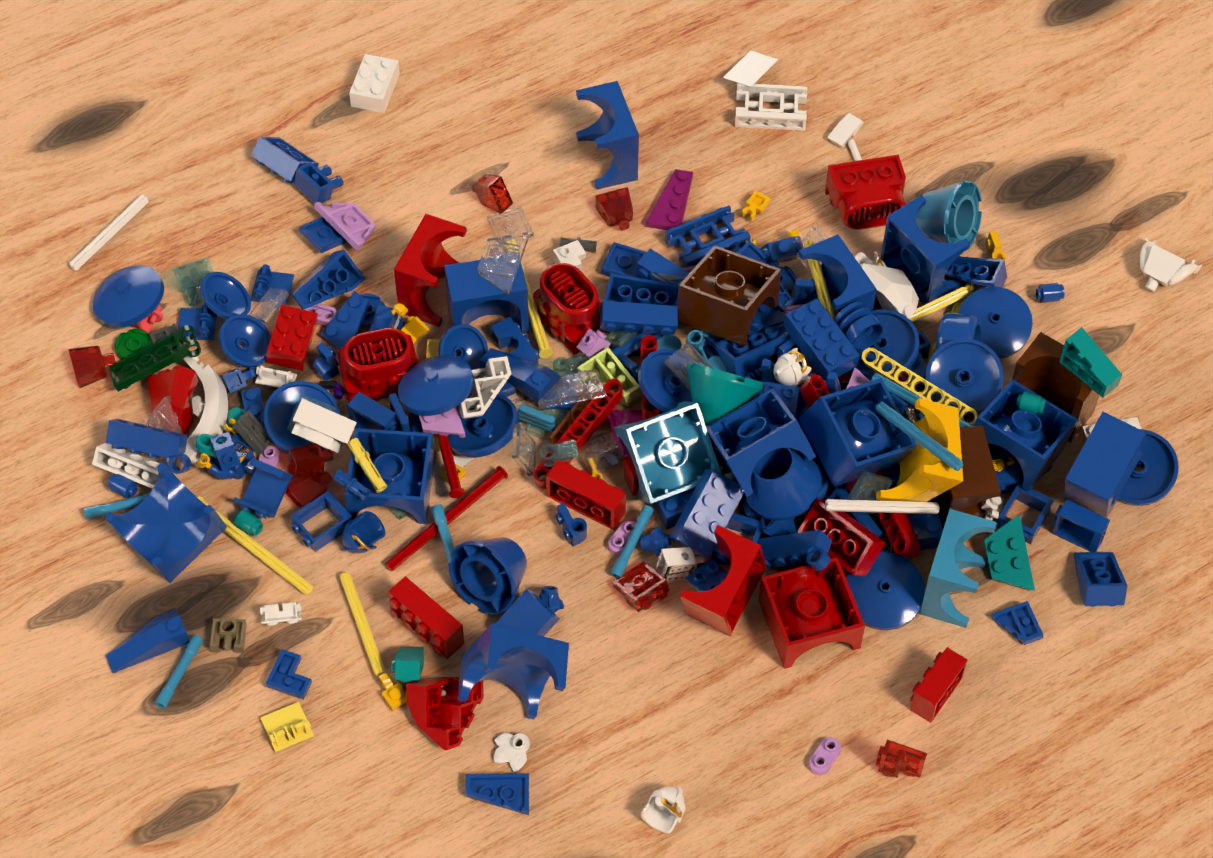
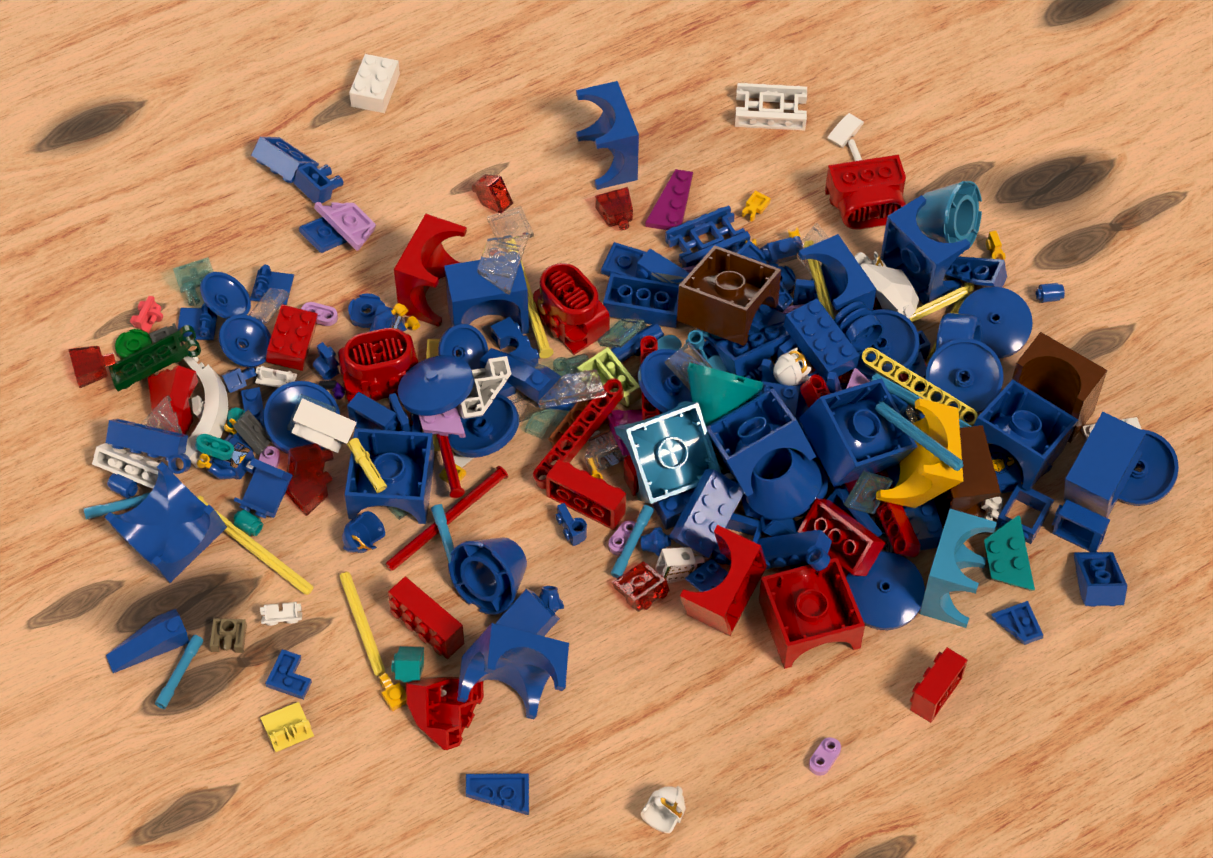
(108, 232): white axle -> none
(128, 296): blue dish -> none
(225, 452): blue bracket -> none
(325, 501): blue window -> none
(330, 279): blue wedge -> none
(346, 321): blue wing -> none
(351, 484): blue axle -> none
(415, 328): yellow bracket -> none
(510, 752): white plate -> none
(523, 449): clear plate -> none
(537, 418): dark azure tile -> none
(560, 451): clear light blue piece -> none
(569, 253): white brick -> none
(587, 245): dark grey pin -> none
(593, 343): lavender brick -> none
(630, 366): blue tile -> none
(638, 317): blue brick -> none
(750, 68): white sticker -> none
(882, 506): white axle -> none
(898, 758): clear red plate -> none
(1031, 403): teal brick -> none
(1090, 363): teal wedge -> none
(1163, 266): white torso -> none

